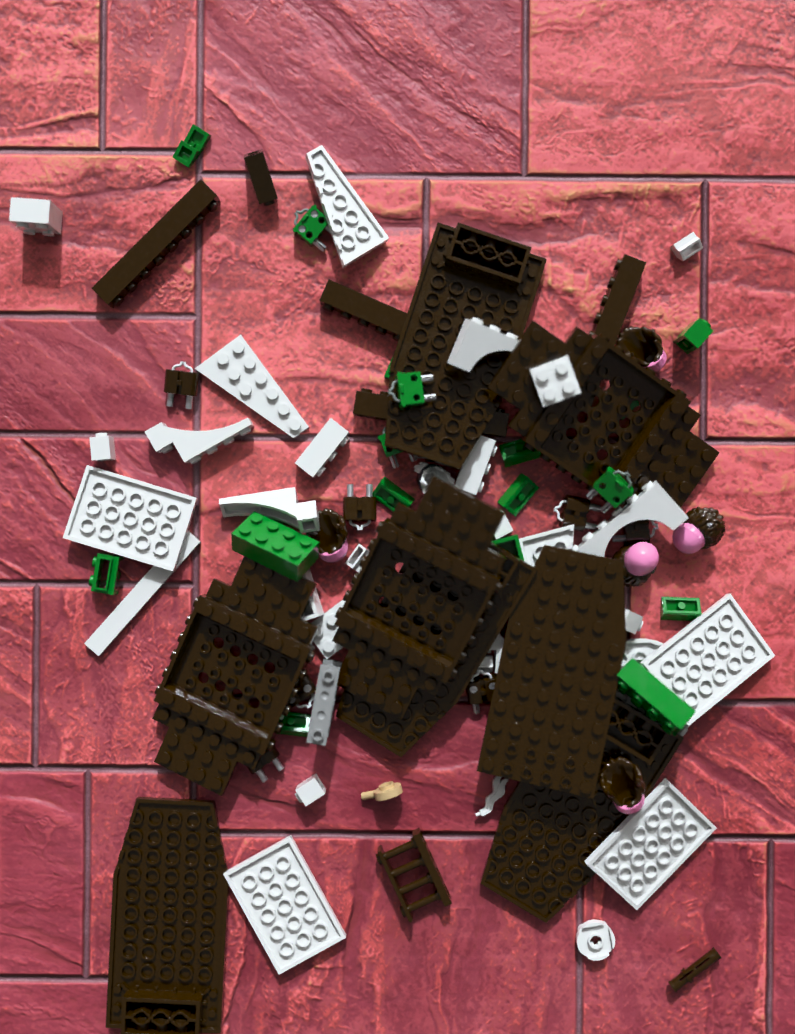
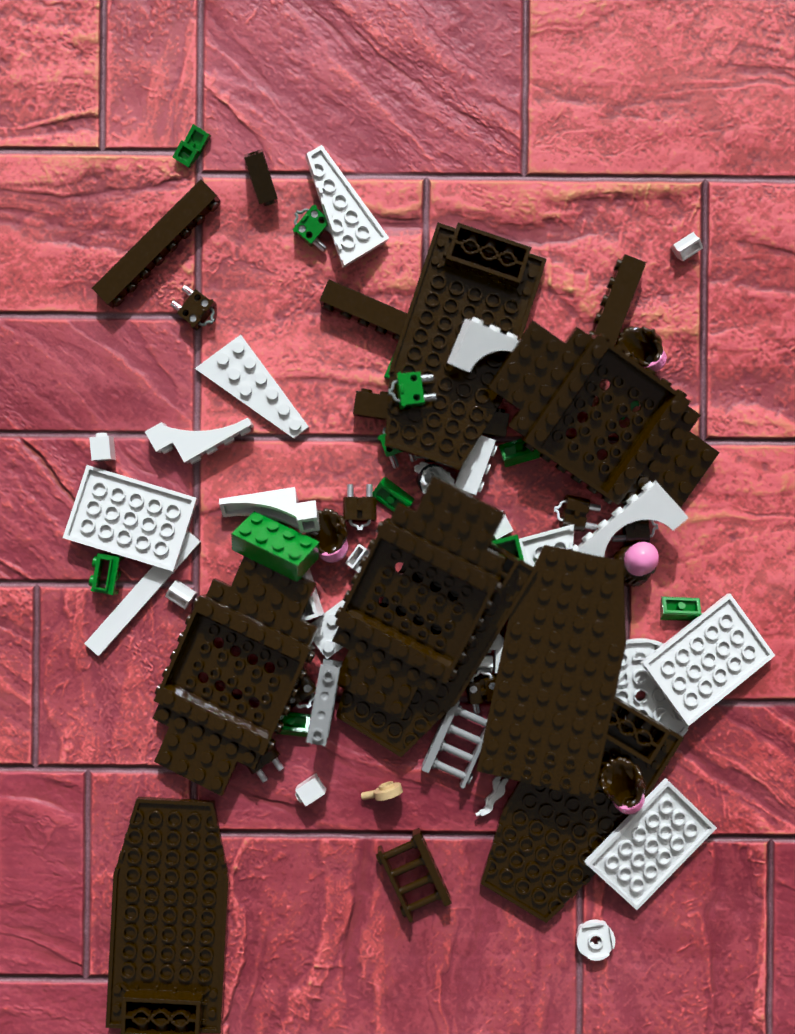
(35, 216): white brick -> none
(180, 594): none -> white piece
(181, 383): dark brown piece -> none
(197, 310): none -> dark brown piece
(284, 904): white plate -> none
(323, 448): white brick -> none
(439, 744): none -> light grey fence
(518, 494): green slope -> none
(555, 381): white plate -> none
(614, 487): green piece -> none
(633, 621): white slope -> none
(654, 697): green brick -> none
(693, 335): green brick -> none
(699, 531): hair -> none
(712, 955): dark brown pin -> none

